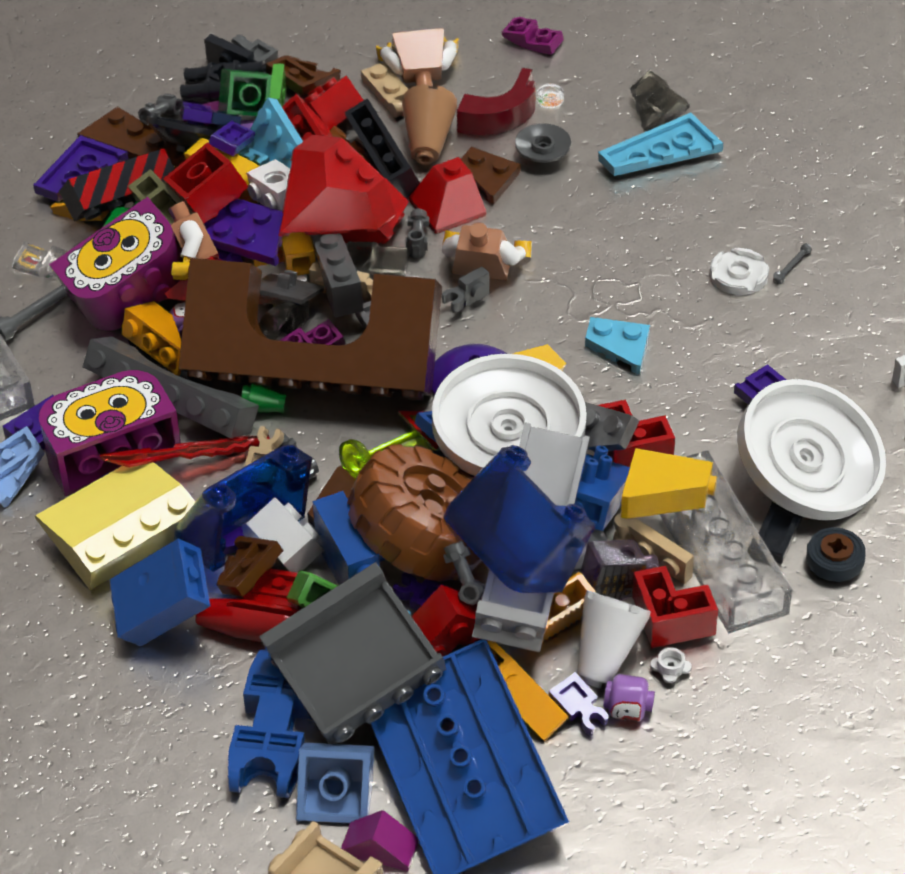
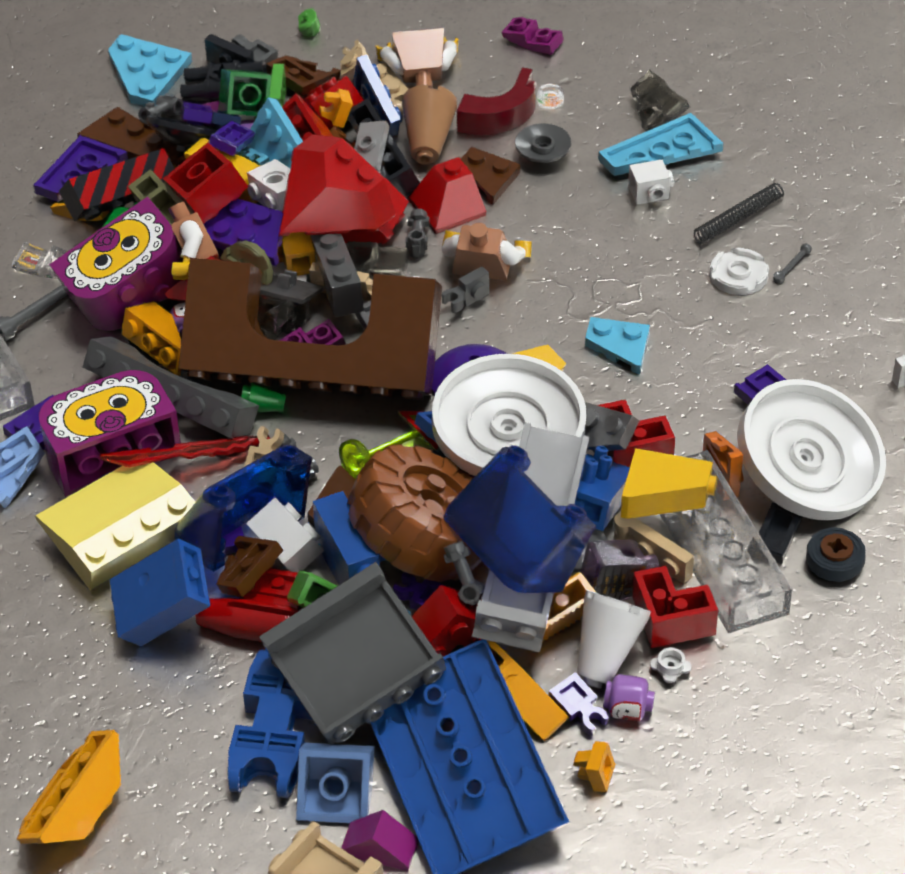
(76, 793): none -> light orange wedge
(147, 67): none -> medium azure plate
(250, 253): none -> olive tile
(309, 23): none -> bright green piece
(340, 107): none -> light orange tile
(349, 61): none -> tan plate
(369, 84): none -> wing
(372, 142): none -> light grey plate
(596, 766): none -> light orange tile
(650, 181): none -> white brick
(727, 458): none -> orange wing
(740, 213): none -> dark grey piece

